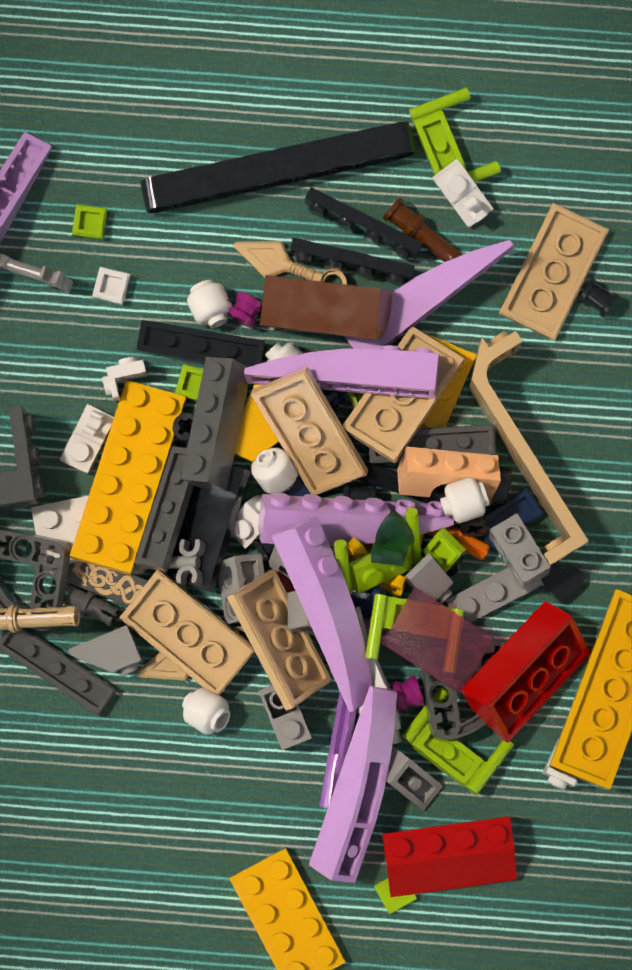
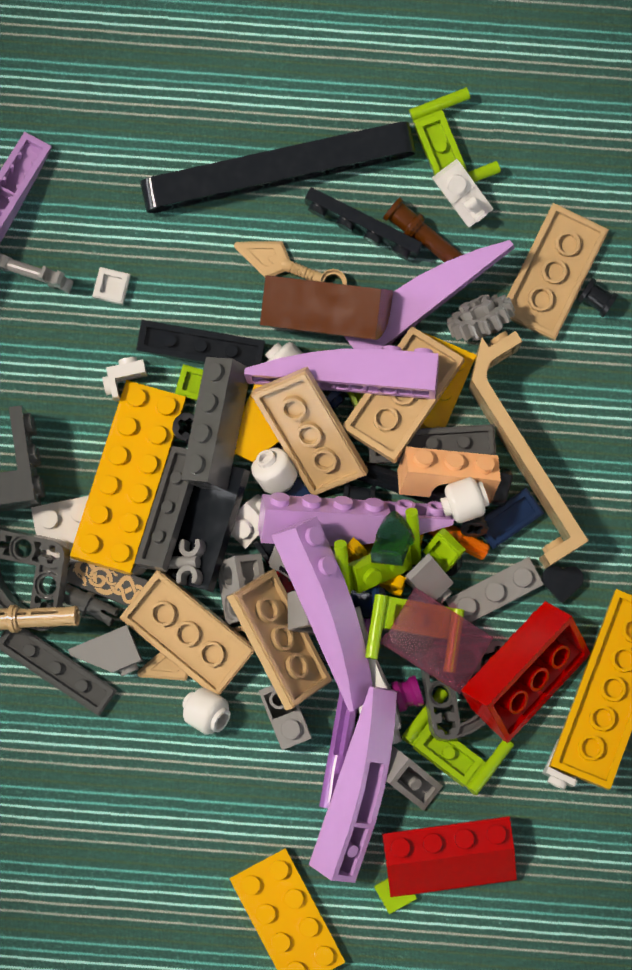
(87, 439): white plate -> none
(89, 222): lime tile -> none
(209, 303): white head -> none
(245, 309): magenta wheel -> none
(364, 264): black plate -> none
(480, 317): none -> light grey gear
(519, 551): light grey brick -> none

